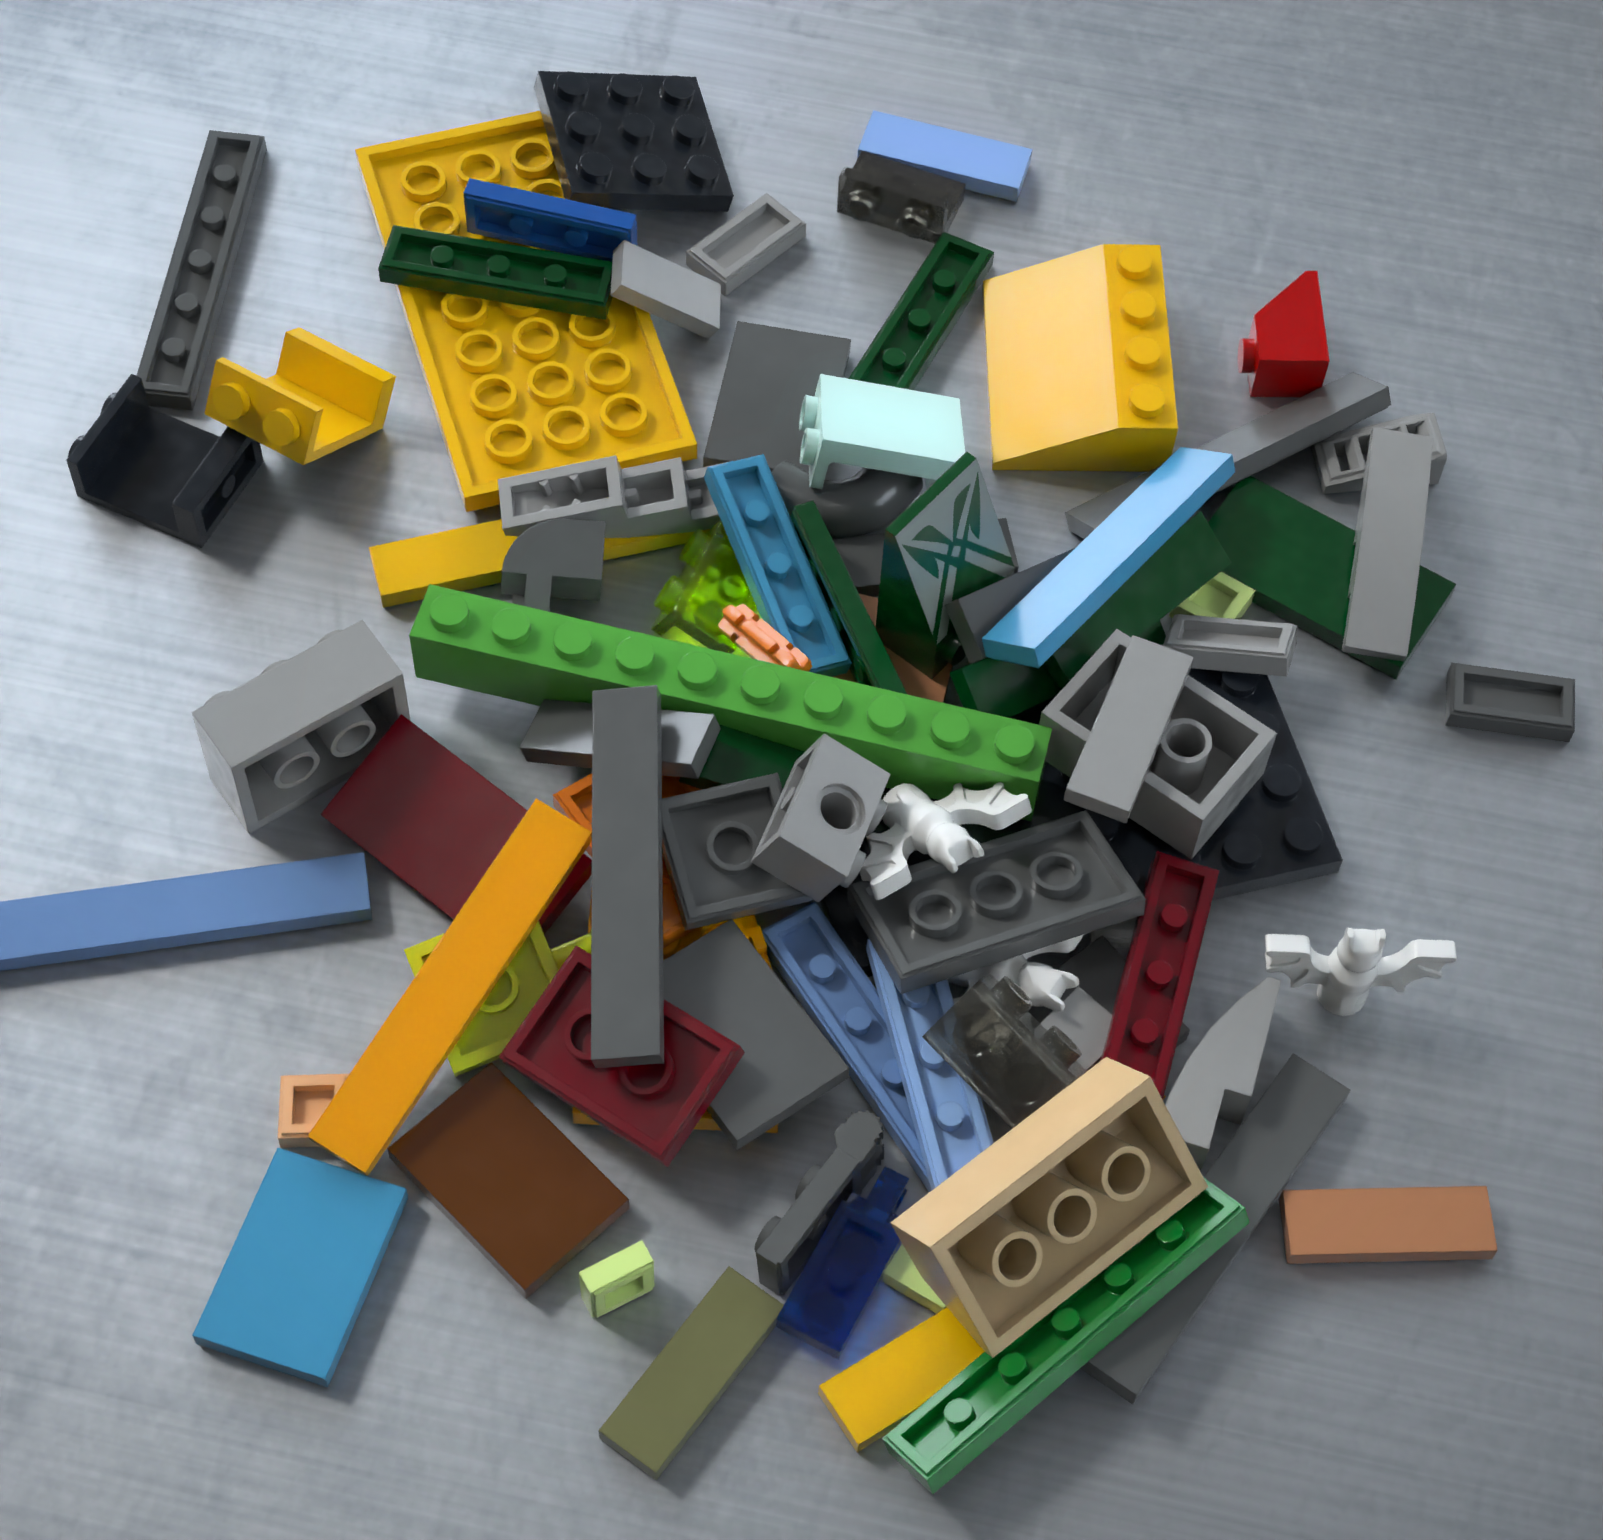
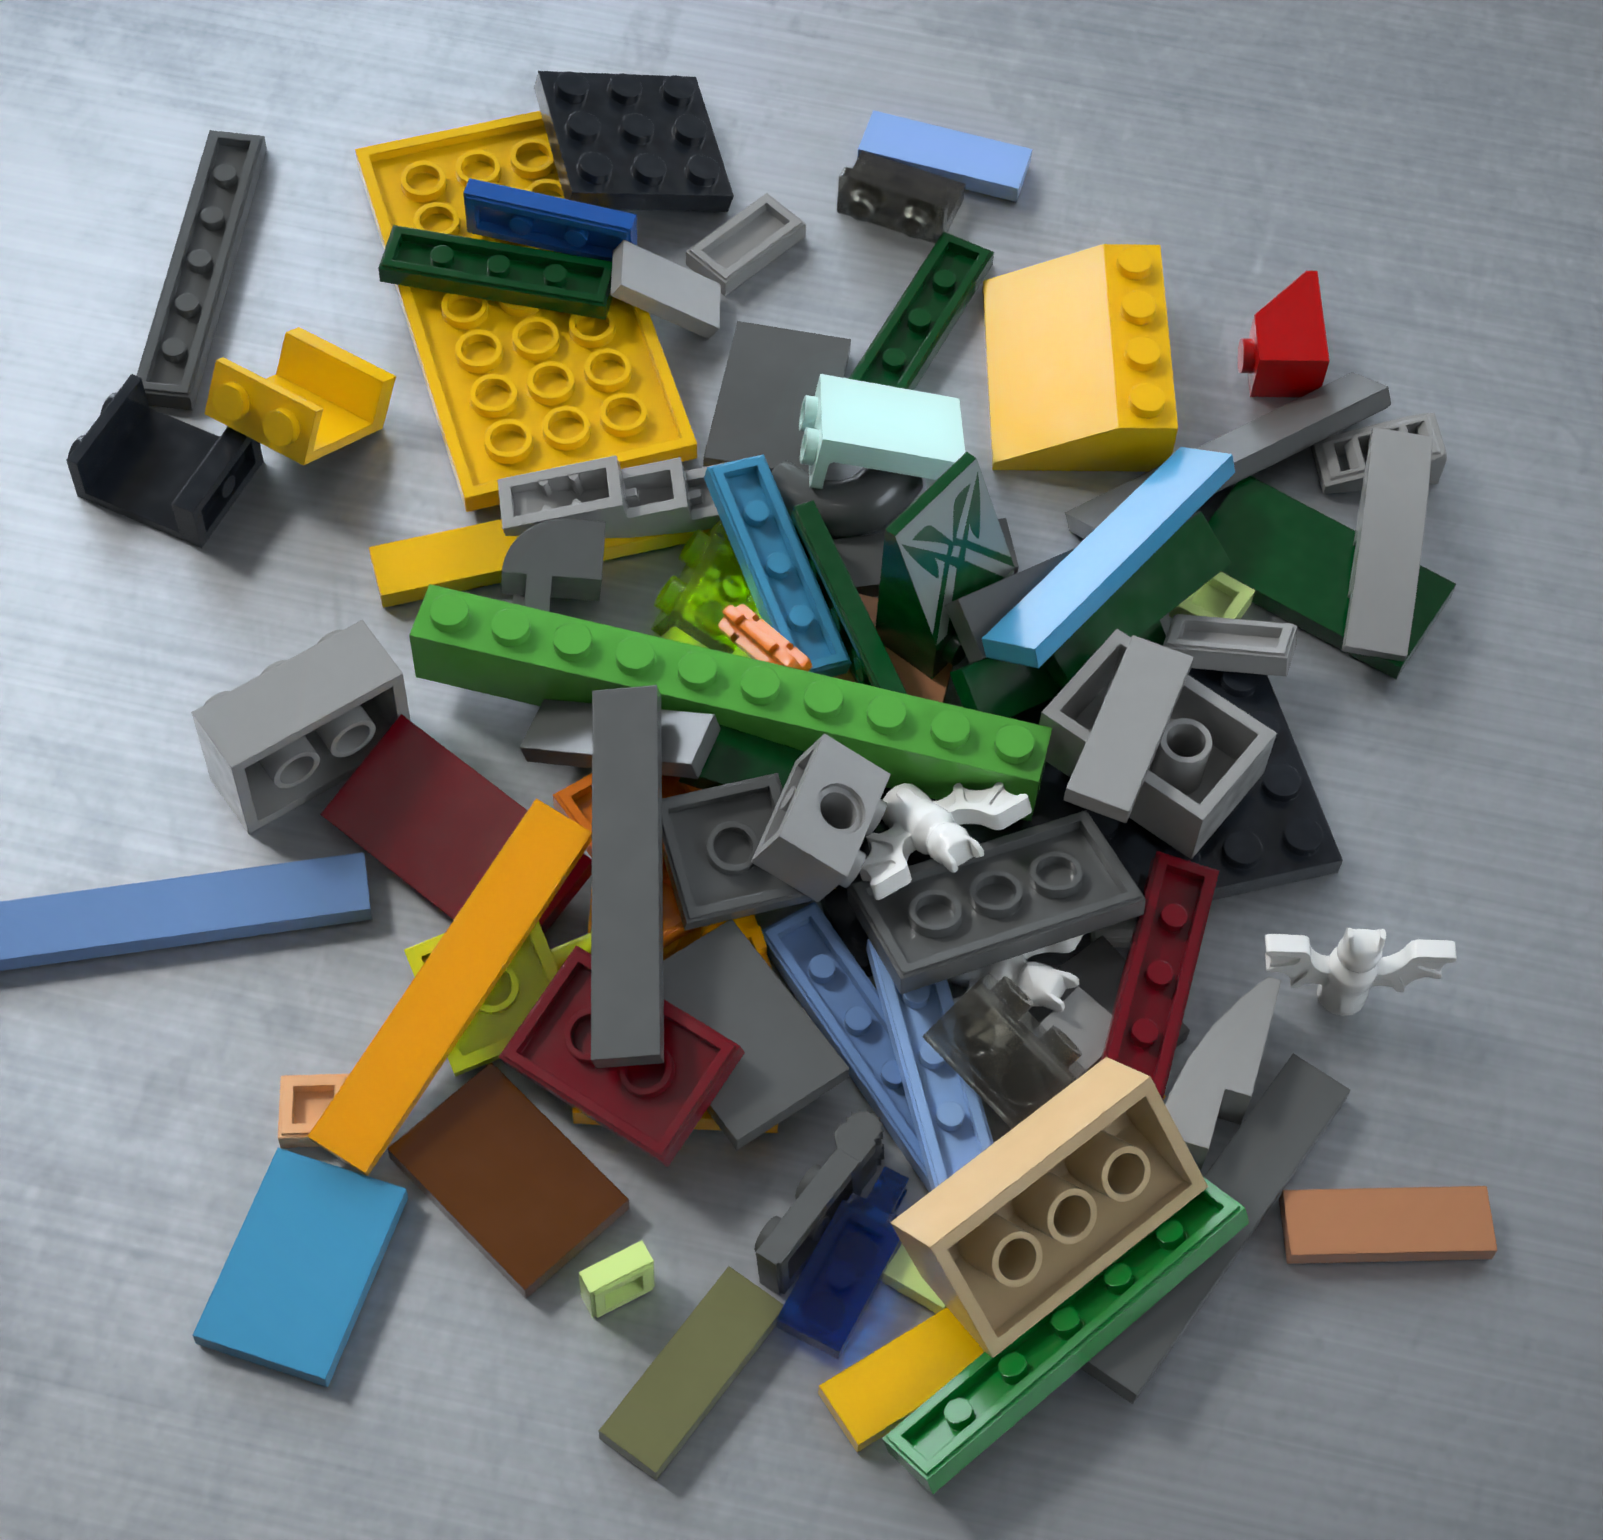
(1510, 702): dark grey tile -> none

